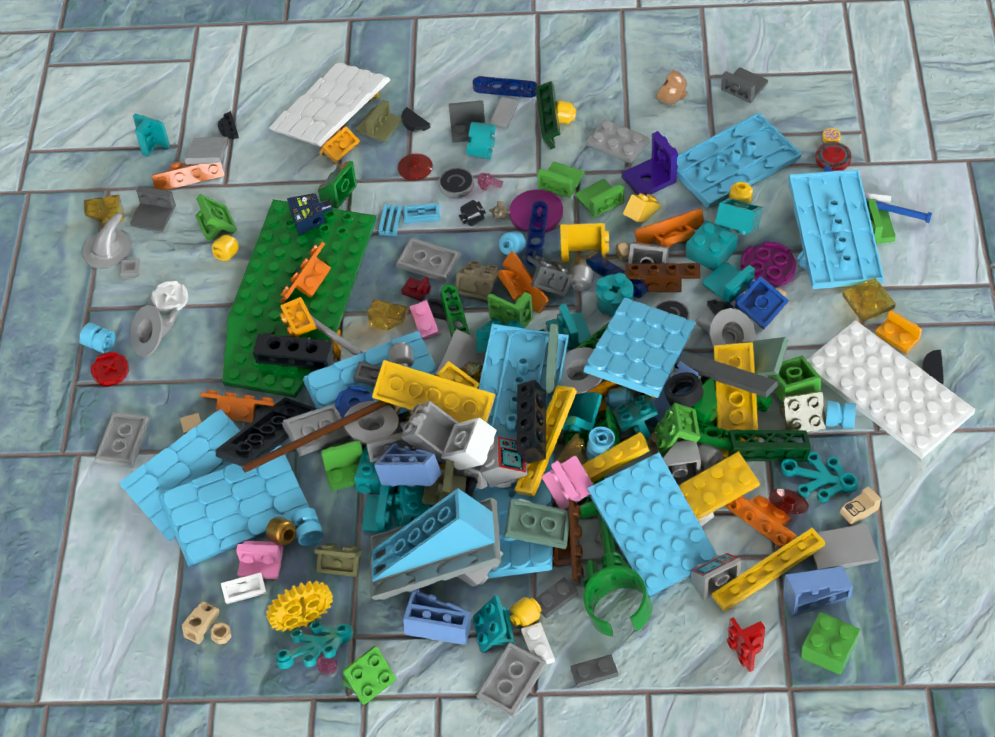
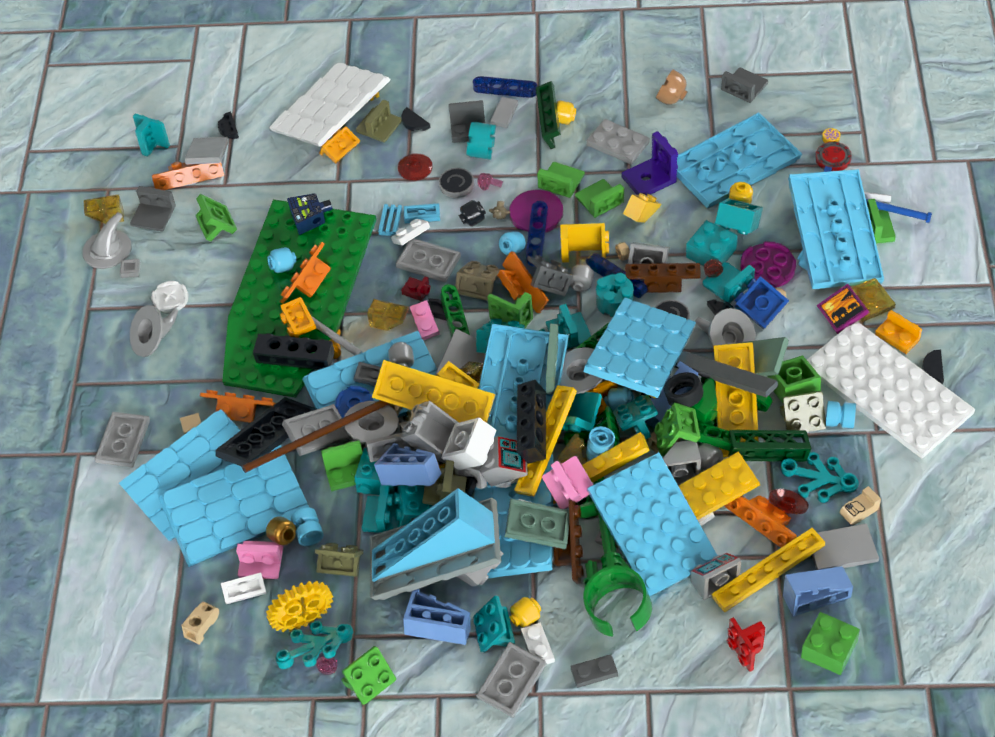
(97, 338): medium azure wheel -> none
(110, 368): red tile -> none
(220, 633): tan tile -> none
(225, 248): yellow head -> none
(281, 260): none -> medium azure head
(338, 185): green slope -> none
(406, 234): none -> white plate
(556, 597): dark grey plate -> none
(671, 230): orange bracket -> none
(713, 268): none -> clear red tile
(843, 308): none -> tile

